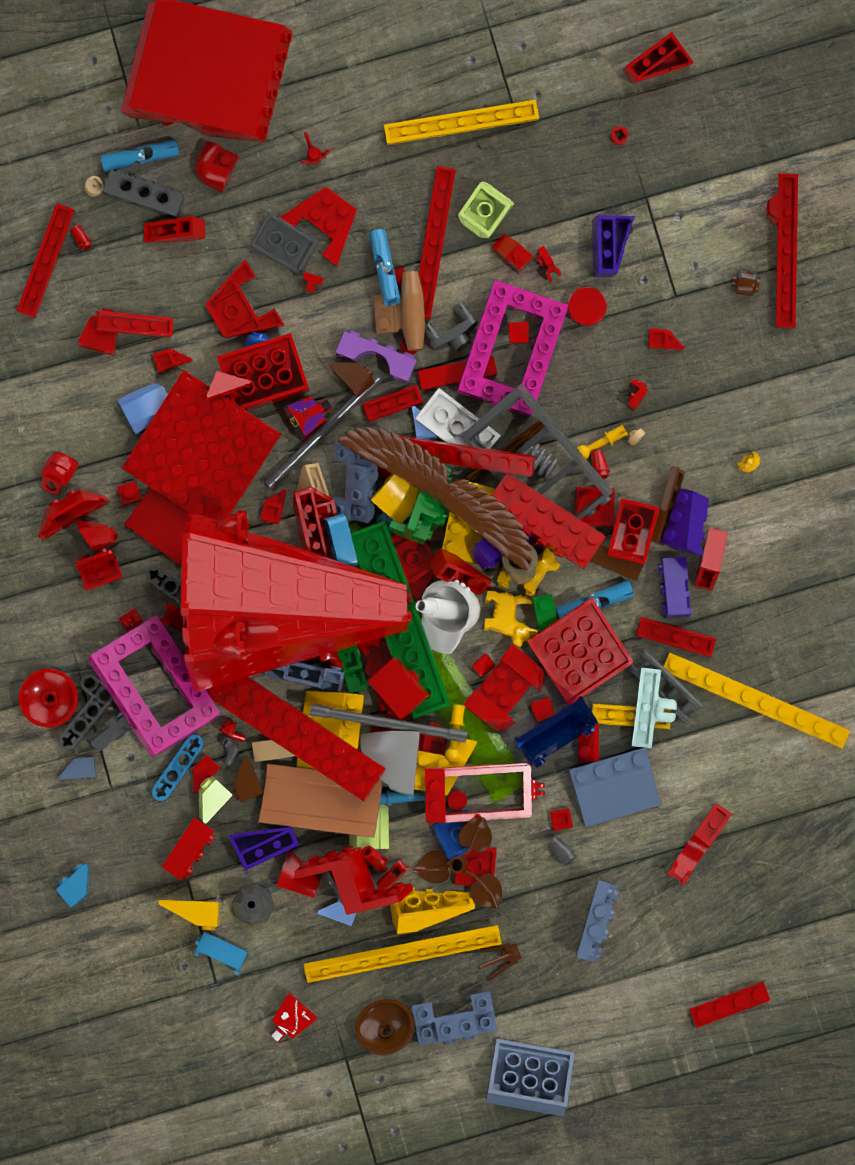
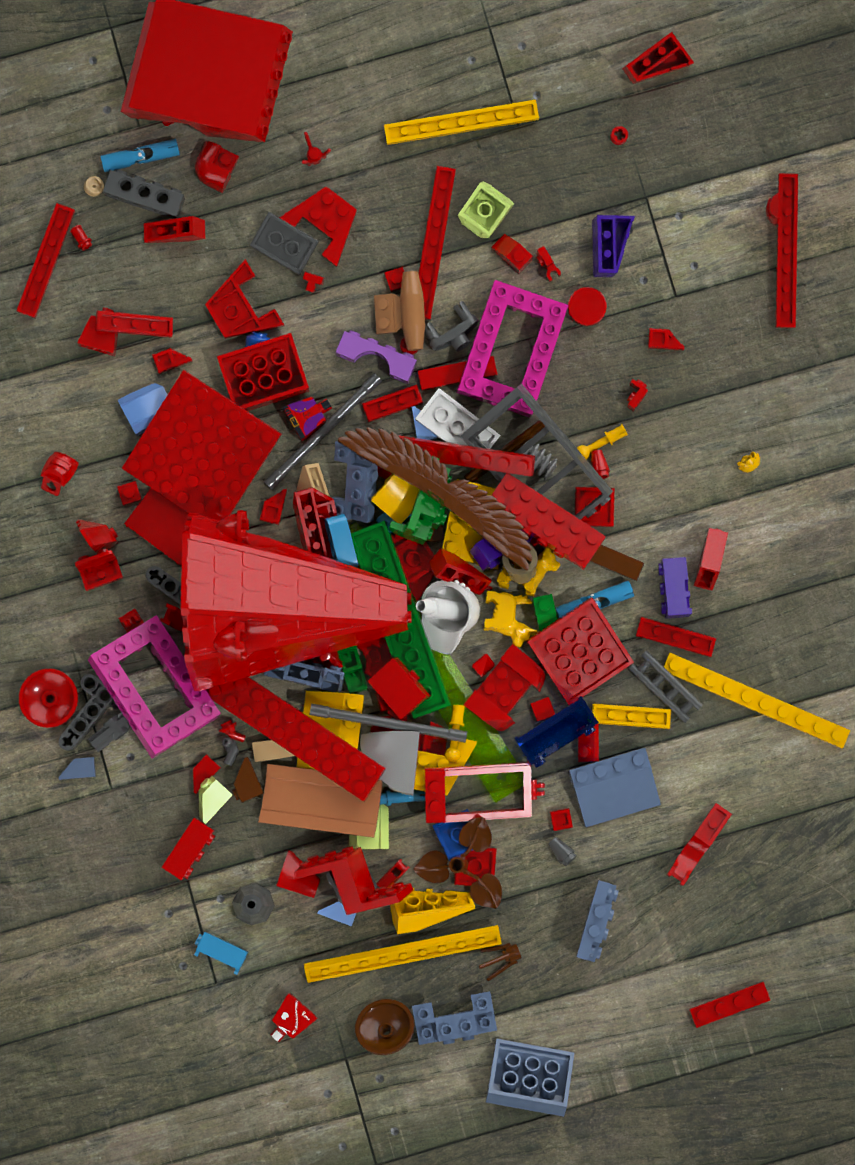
(69, 510): red wedge -> none
(75, 887): dark azure slope -> none
(180, 769): dark azure beam -> none
(197, 912): yellow slope -> none
(225, 384): tile -> none
(262, 845): dark purple wedge -> none
(354, 376): reddish brown slope -> none
(374, 858): red bar -> none
(384, 265): dark azure piece -> none
(457, 800): red tile -> none
(518, 332): red slope -> none
(633, 531): red slope -> none
(635, 436): tan tile -> none
(650, 708): light aqua plate -> none
(672, 489): reddish brown tile -> none
(686, 523): dark purple wedge -> none
(746, 282): reddish brown head -> none

